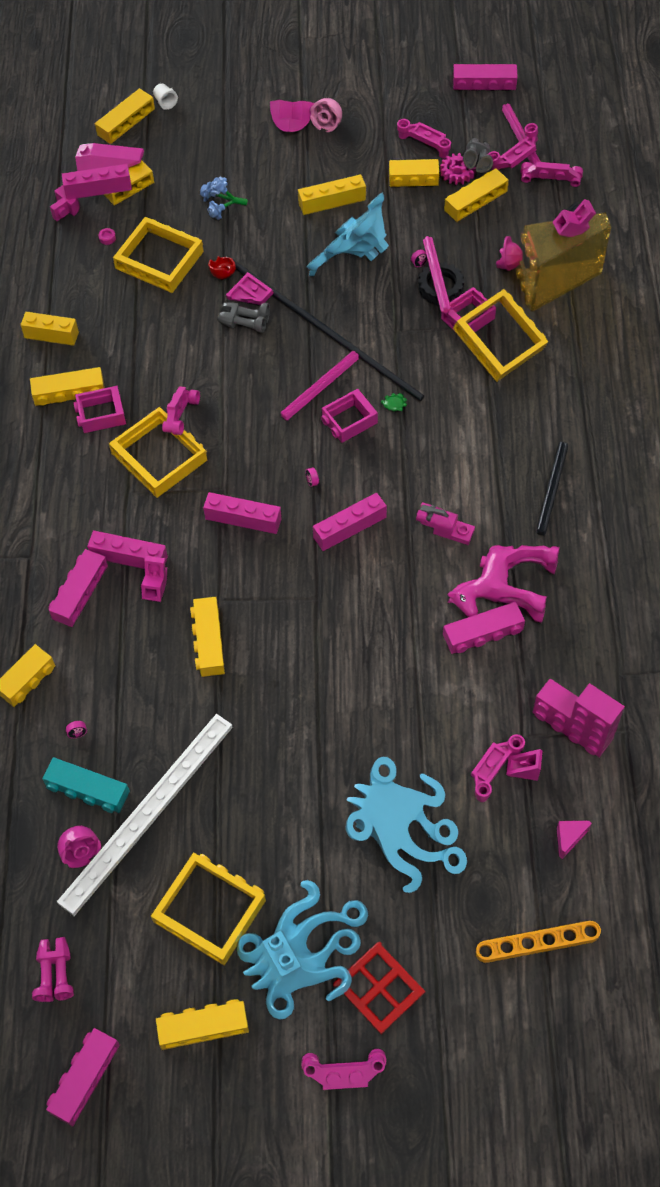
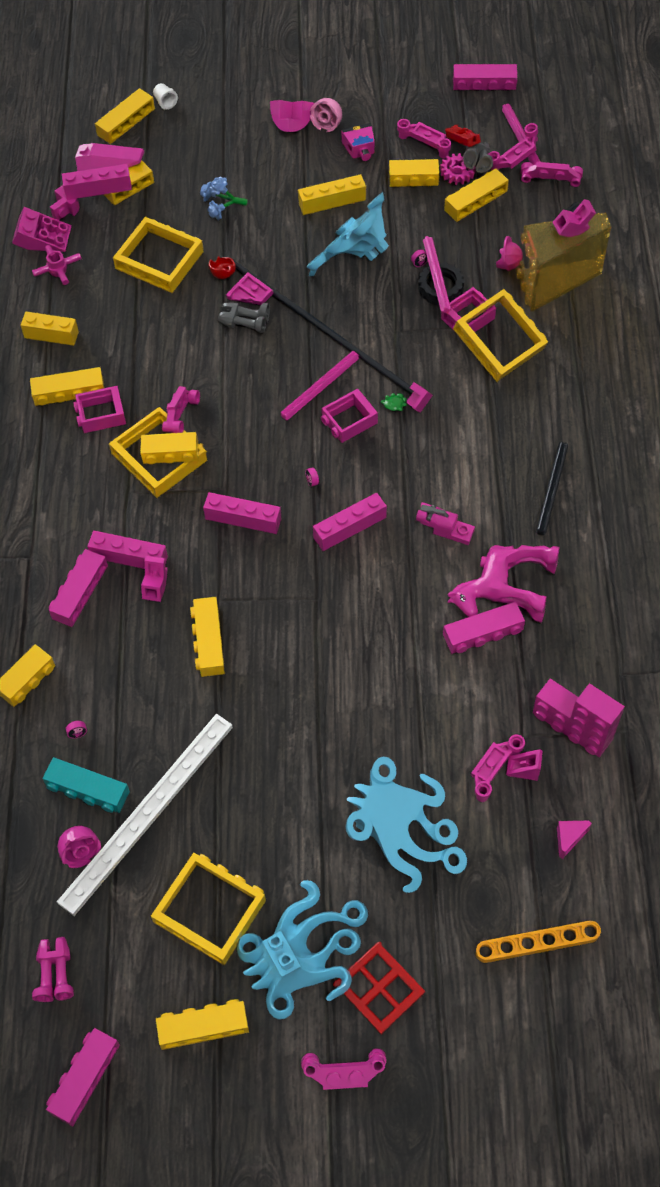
(38, 230): none -> dark pink slope
(56, 264): none -> dark pink bar
(107, 236): dark pink tile -> none
(169, 448): none -> yellow brick
(359, 141): none -> dark pink torso
(419, 397): none -> dark pink panel
(462, 136): none -> red piece

